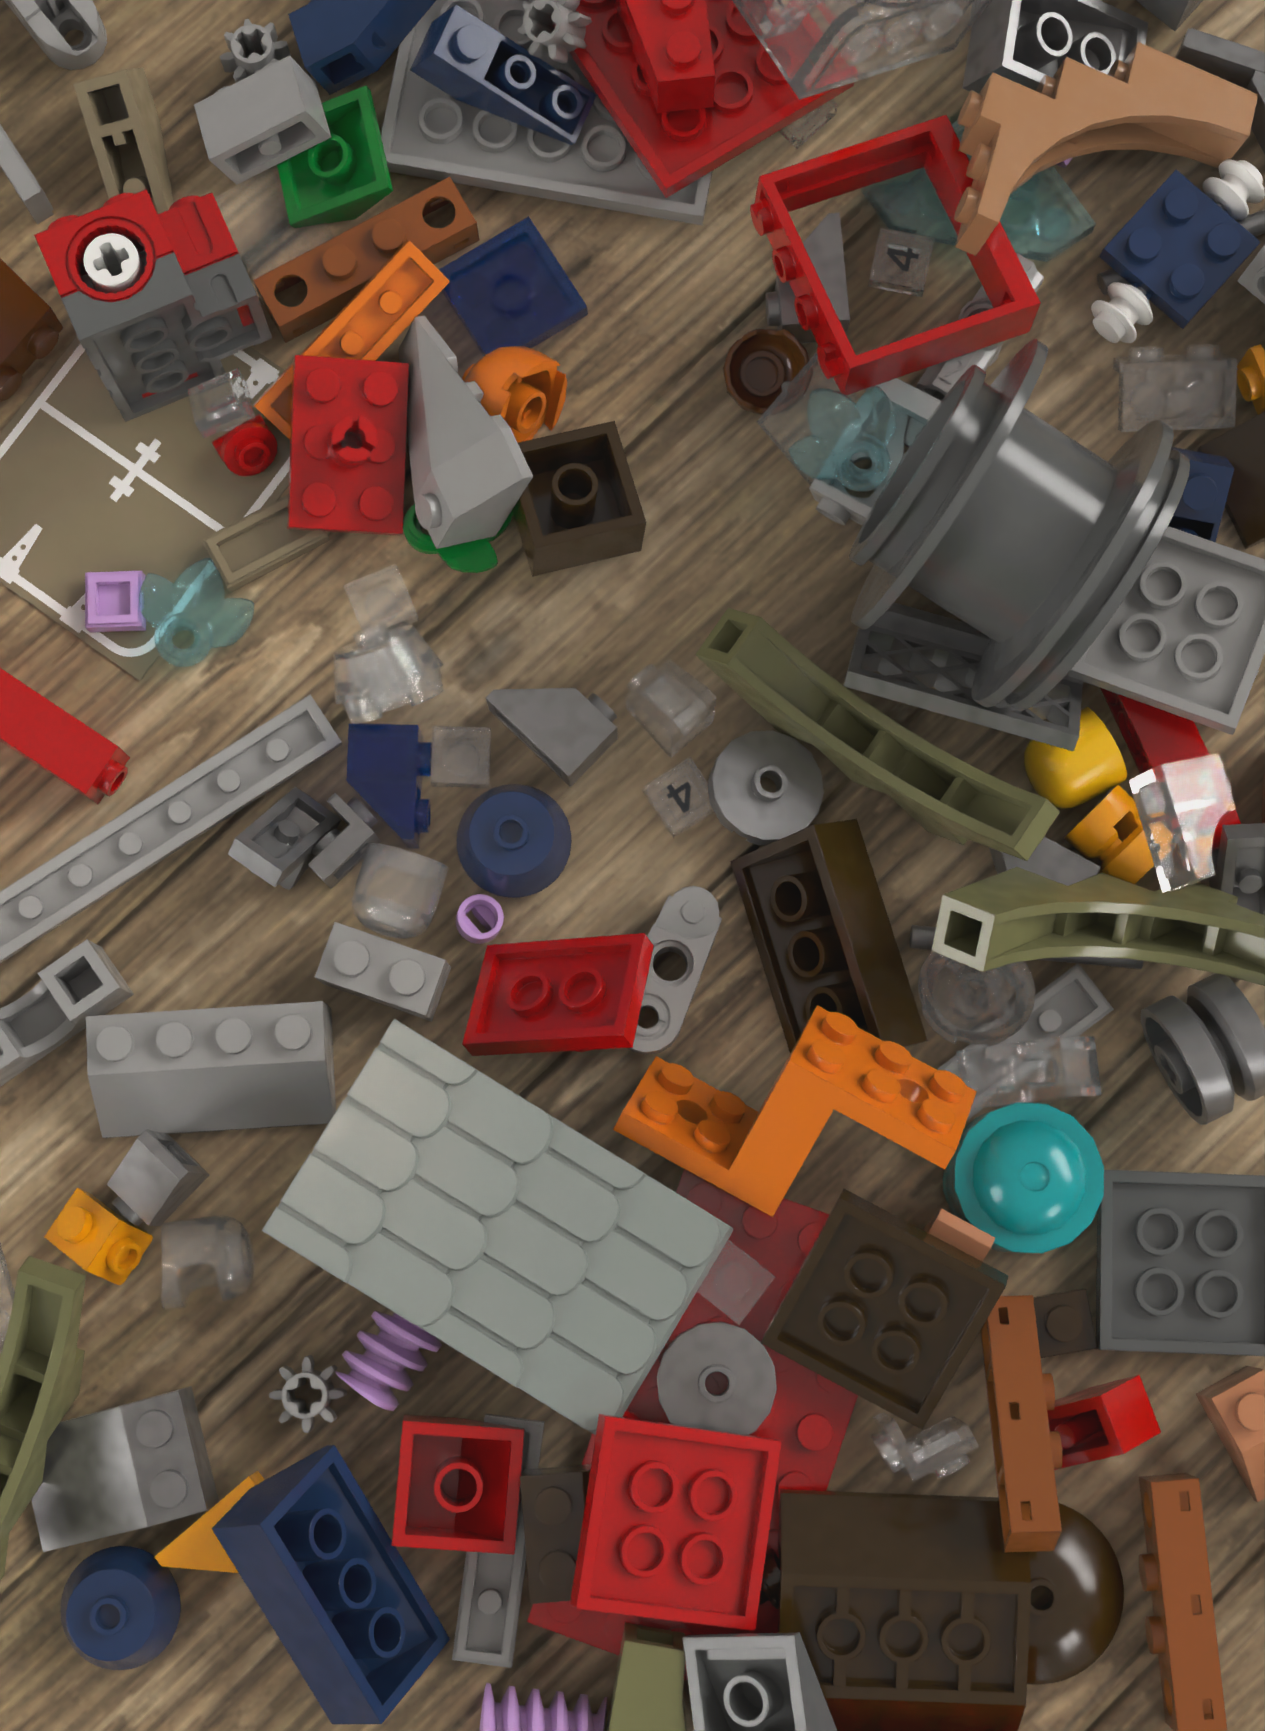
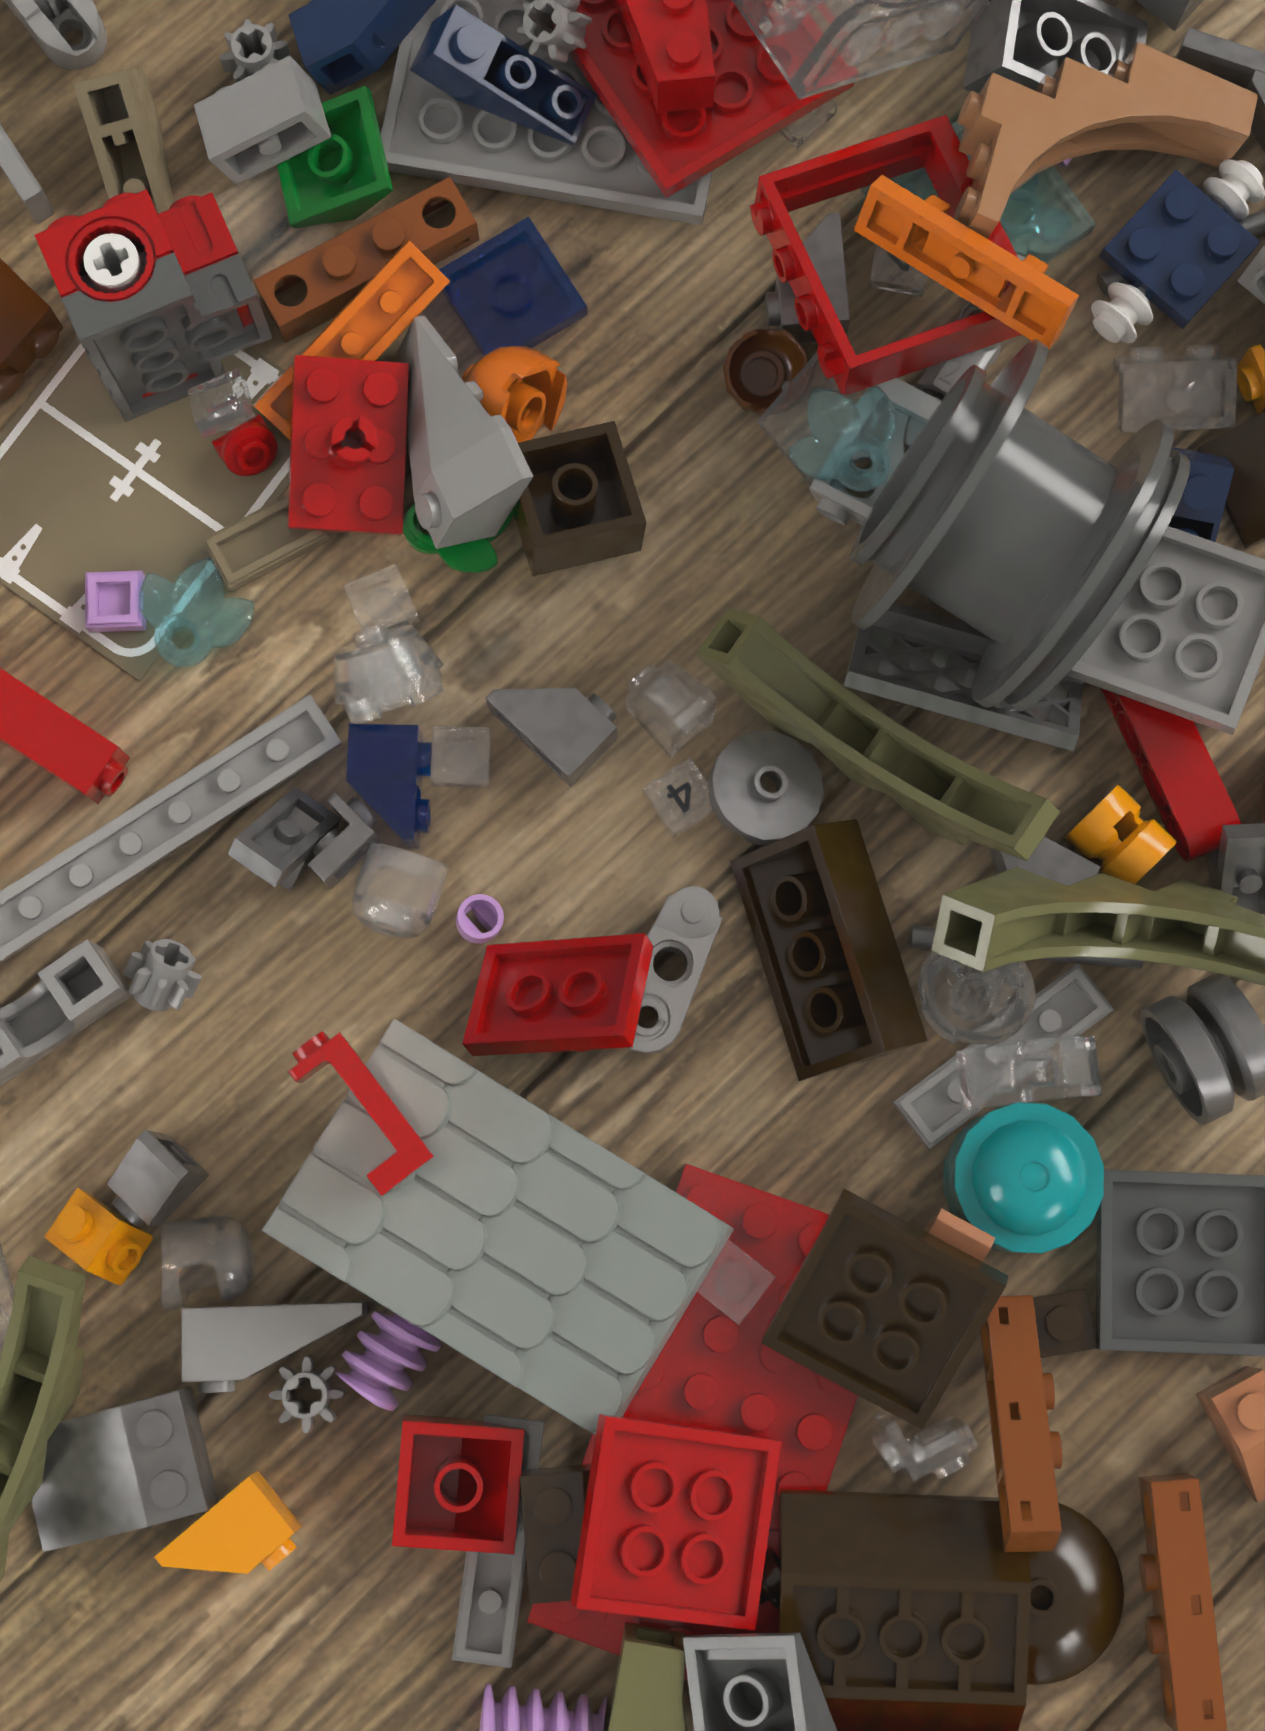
(120, 1608): dark blue cone -> none
(162, 975): none -> light grey gear
(212, 1069): light grey slope -> none
(243, 1340): none -> light grey slope
(333, 1587): dark blue slope -> none
(383, 971): light grey brick -> none
(410, 1148): none -> red panel
(514, 840): dark blue cone -> none
(709, 1350): flat silver plate -> none
(828, 1070): orange bracket -> none
(965, 261): none -> orange hinge
(1077, 775): yellow helmet -> none
(1103, 1421): red slope -> none
(1179, 816): clear arch -> none

